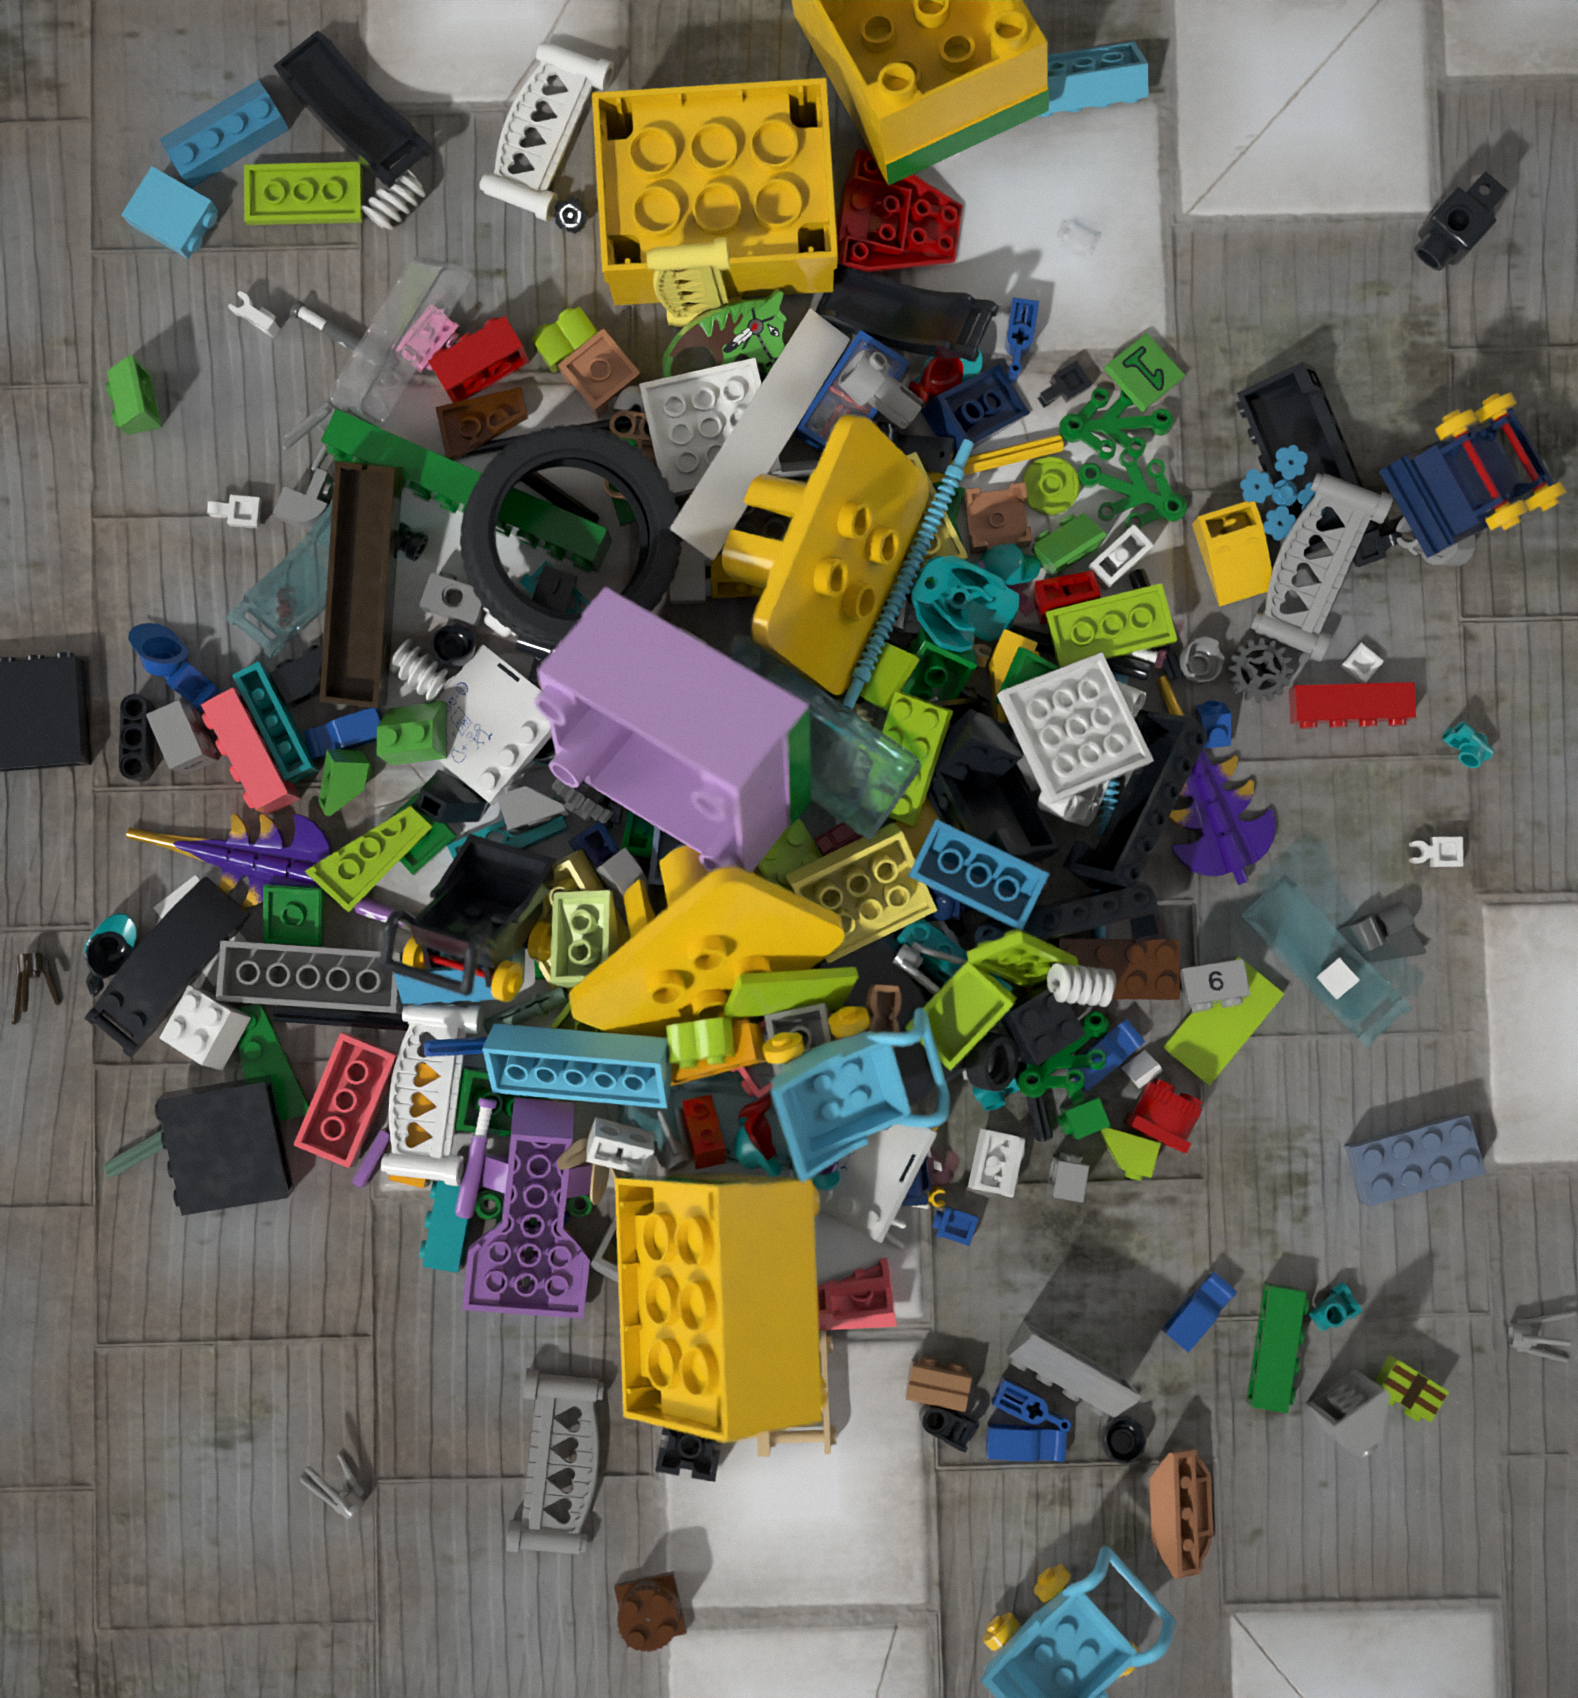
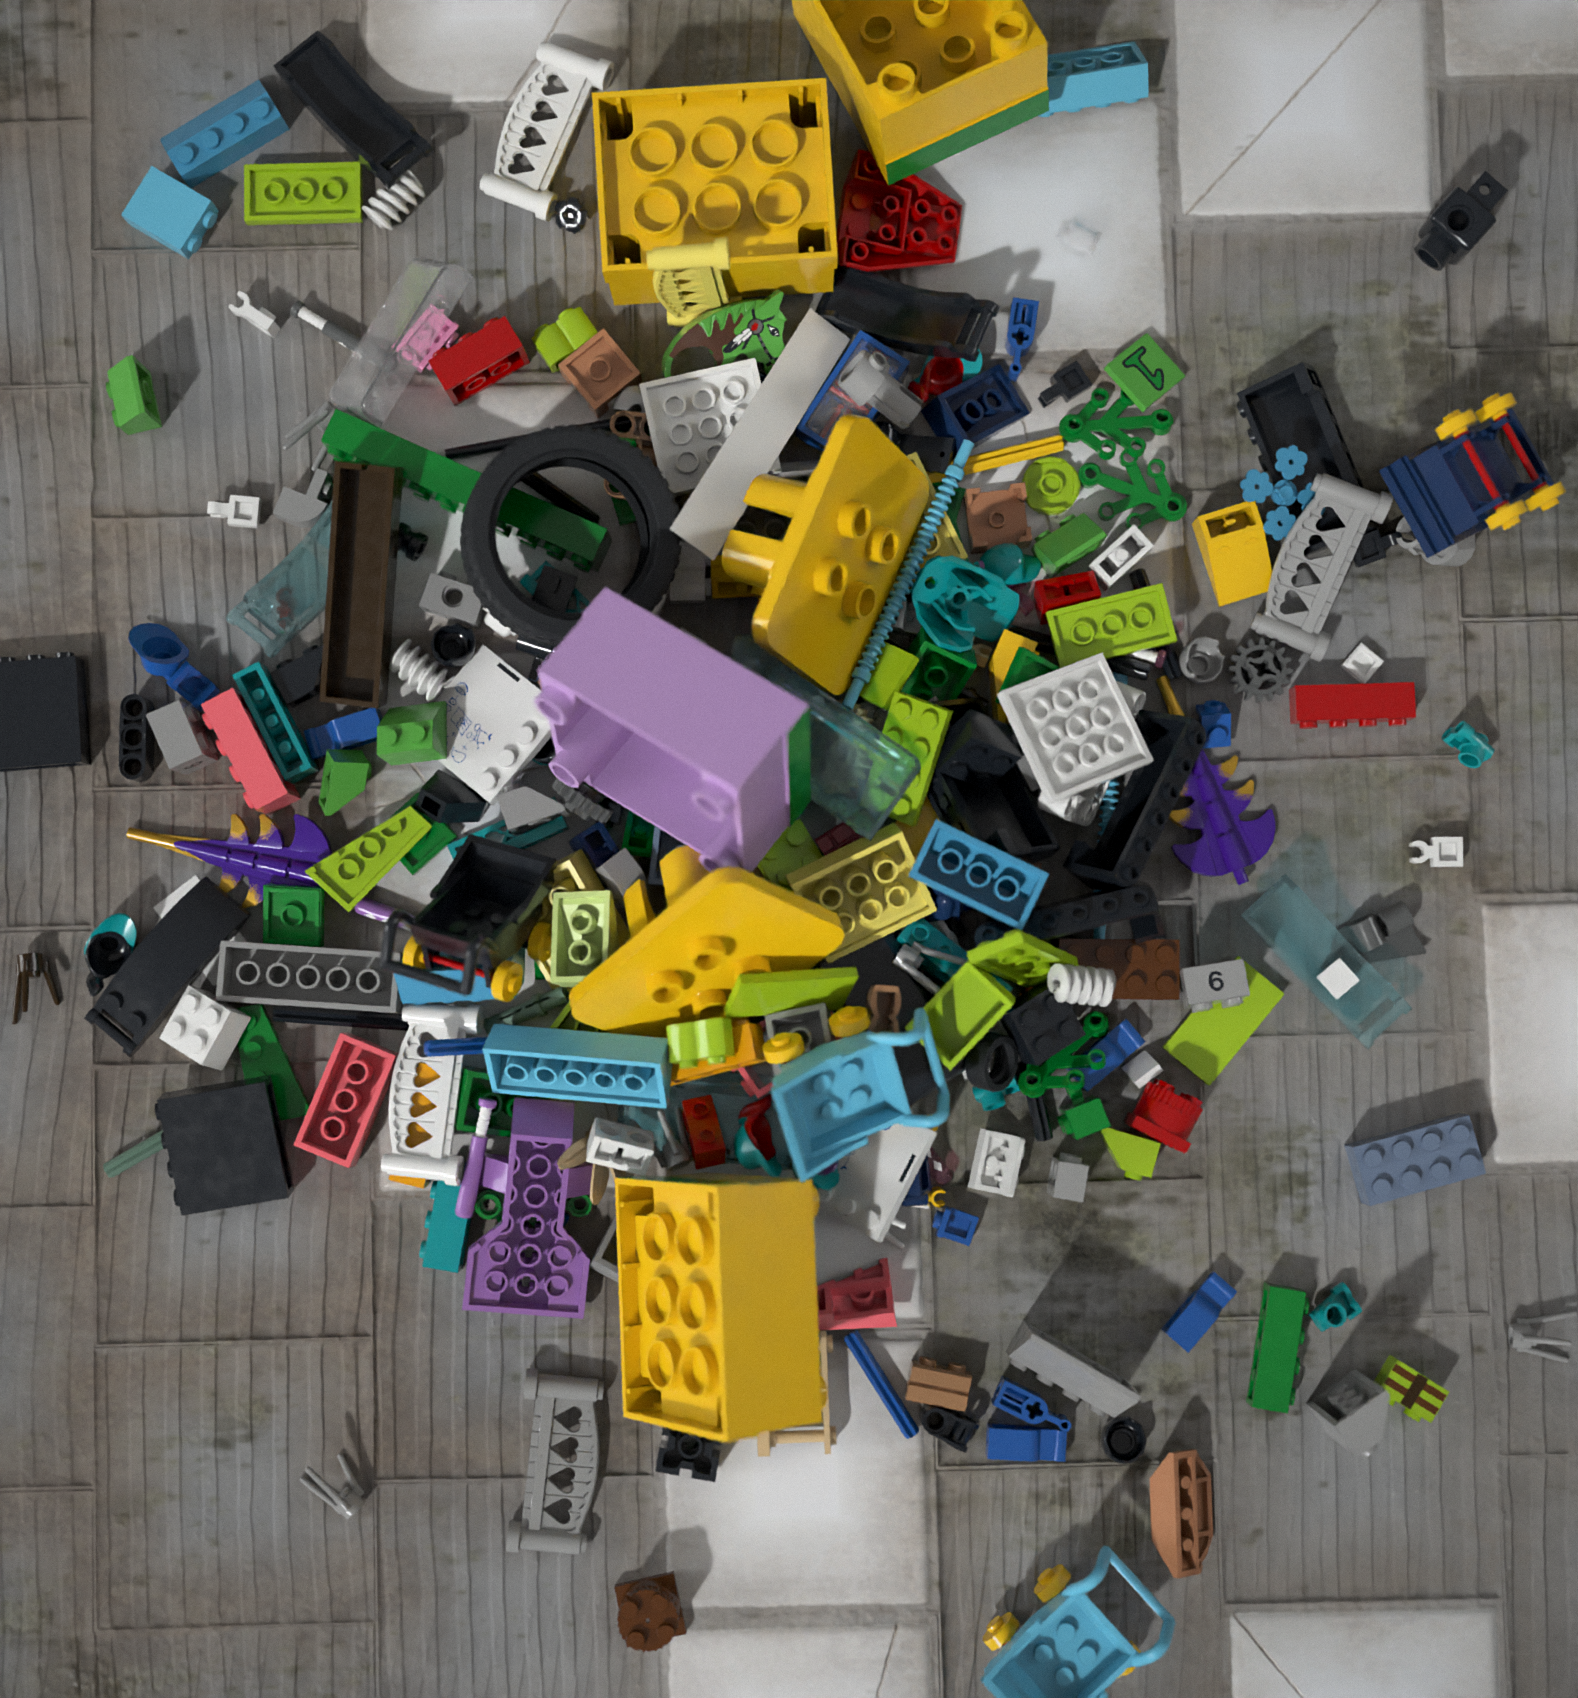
(373, 1158): medium lavender tile -> none
(478, 420): reddish brown wing -> none
(881, 1384): none -> blue axle

